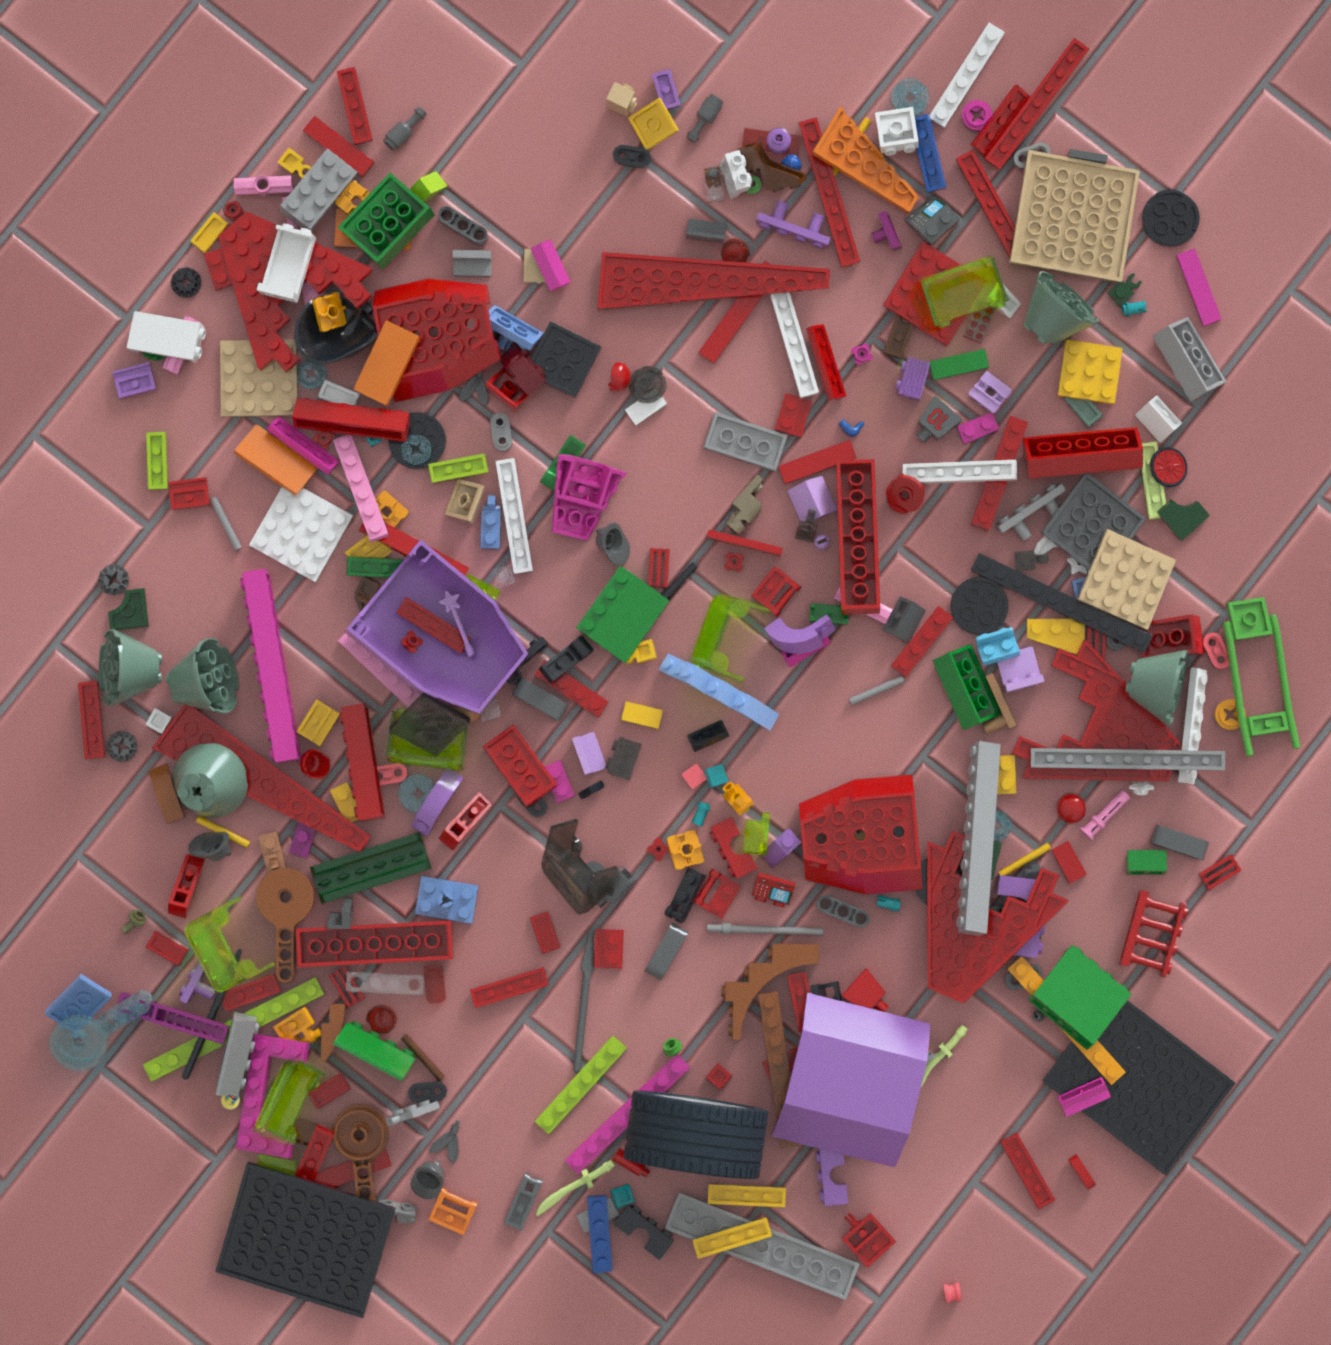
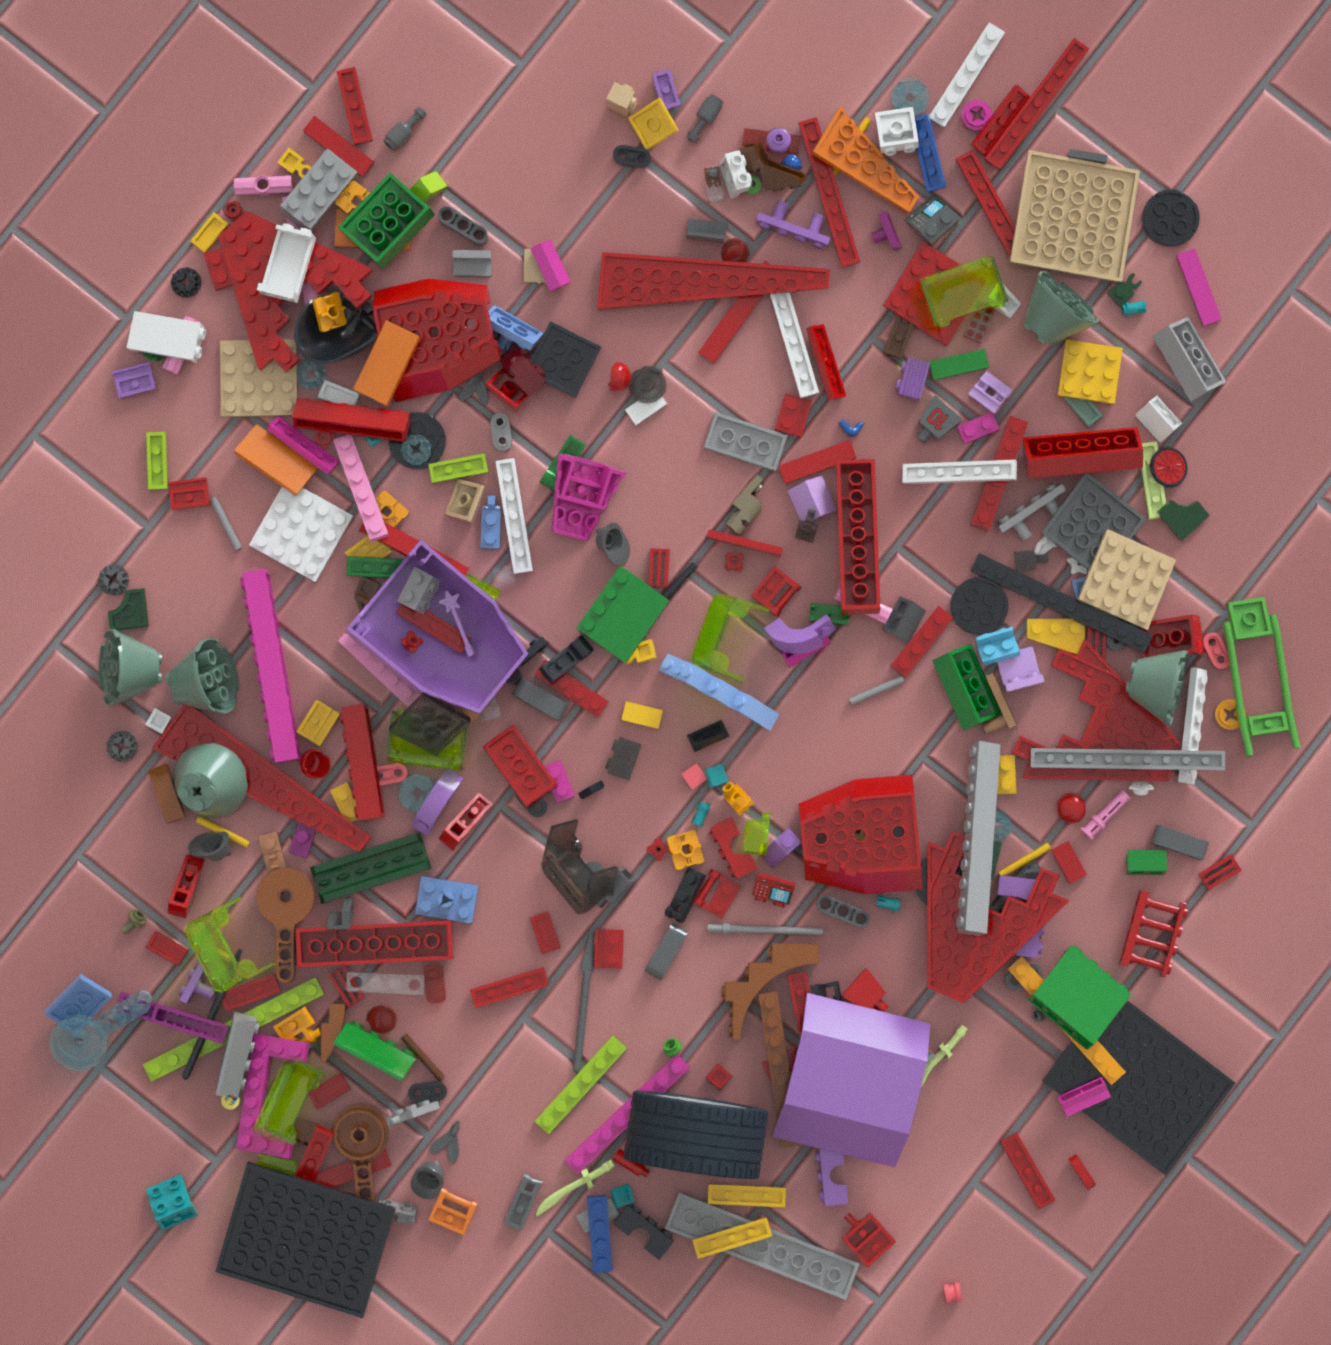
(91, 720): red plate -> none
(171, 1202): none -> teal bracket
(419, 590): none -> light grey bracket
(589, 753): lavender panel -> none
(824, 545): lavender hinge -> none
(864, 349): dark pink plate -> none
(909, 484): red plate -> none
(1023, 152): light grey plate -> none

